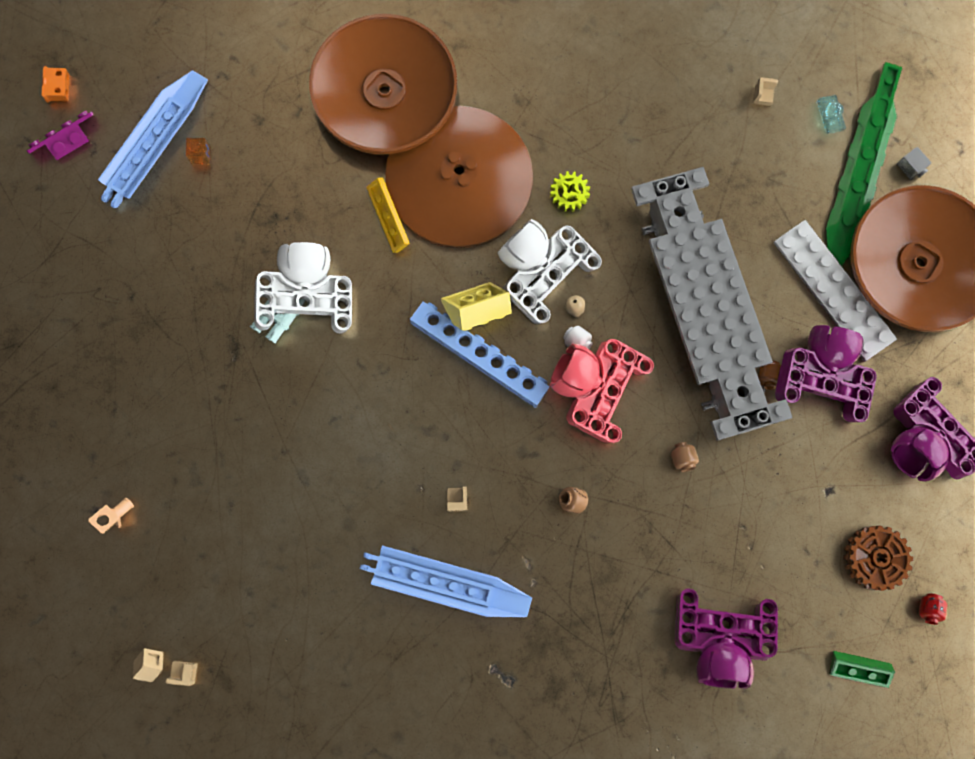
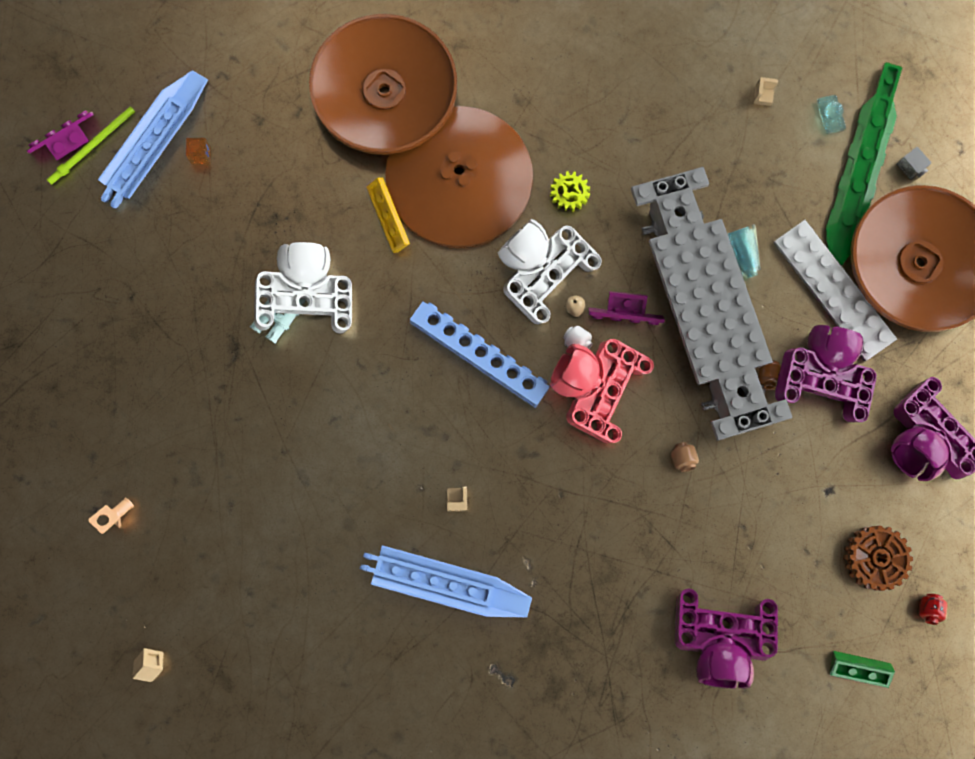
(55, 84): orange piece -> none
(63, 169): none -> lime bar
(182, 673): tan panel -> none
(477, 305): light yellow slope -> none
(573, 500): medium nougat head -> none
(626, 306): none -> magenta bracket
(746, 250): none -> clear light blue cone

